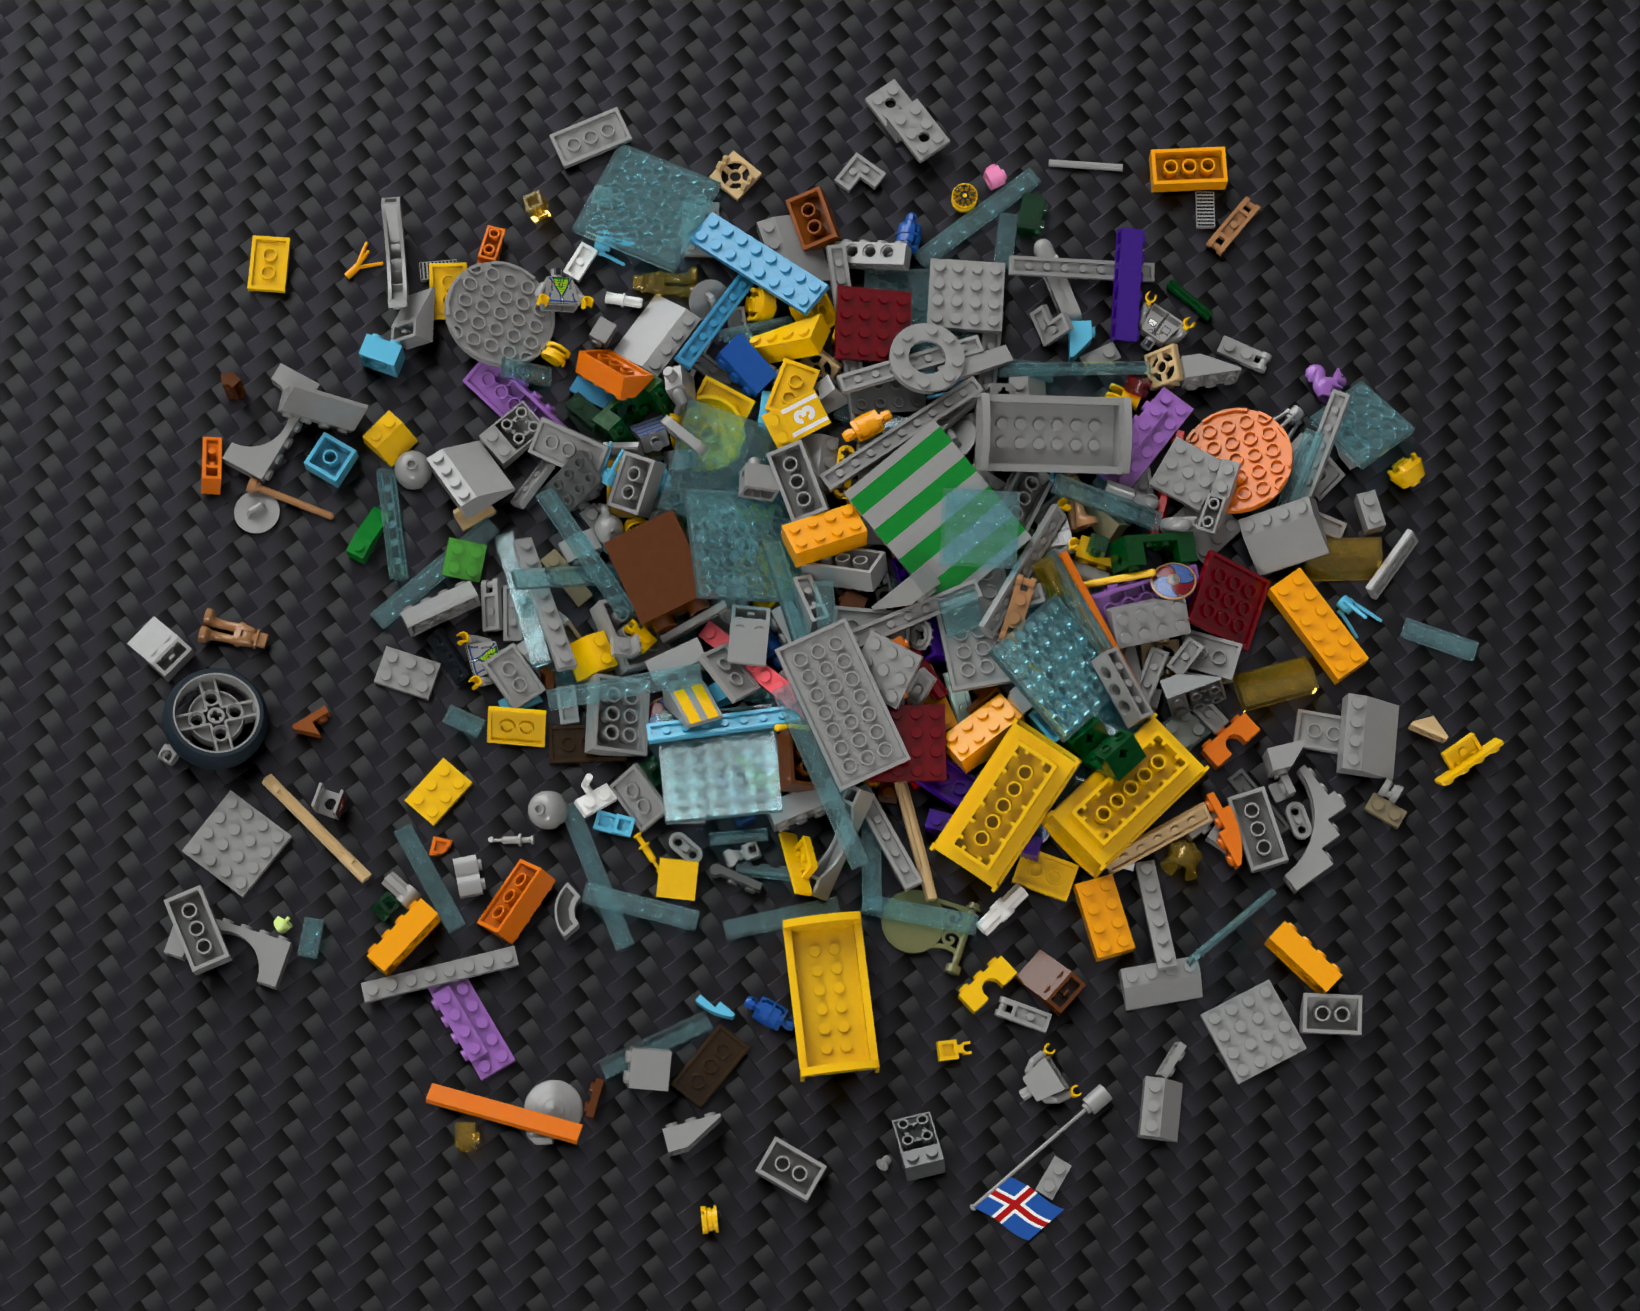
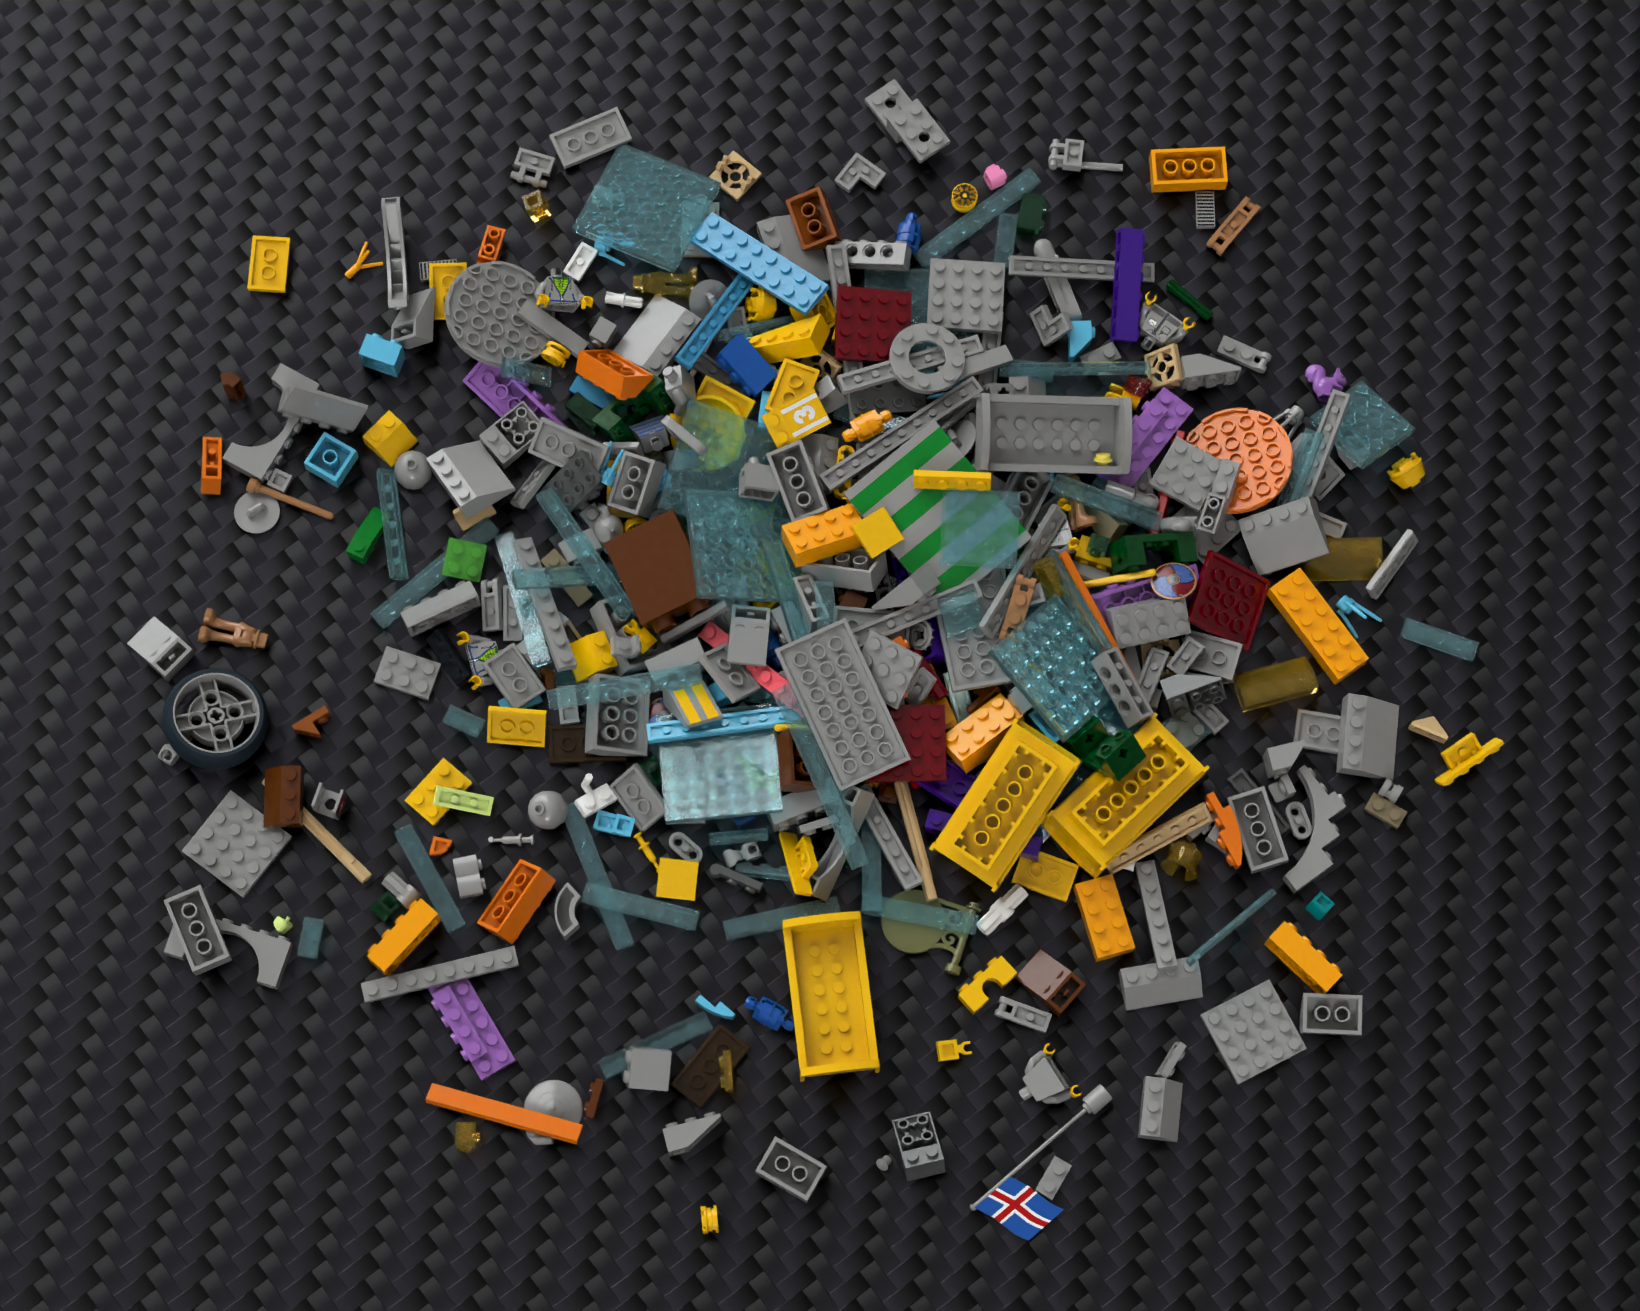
(279, 481): none -> light grey plate
(284, 796): none -> reddish brown slope
(463, 800): none -> yellowish green plate
(533, 162): none -> light grey plate
(551, 328): none -> light grey tile
(726, 1079): none -> clear yellow plate
(810, 828): none -> light grey plate
(877, 532): none -> yellow tile
(951, 479): none -> yellow plate
(1072, 154): none -> light grey plate
(1103, 459): none -> light yellow plate
(1241, 728): orange arch -> none
(1319, 906): none -> teal slope
(1369, 512): light grey brick -> none

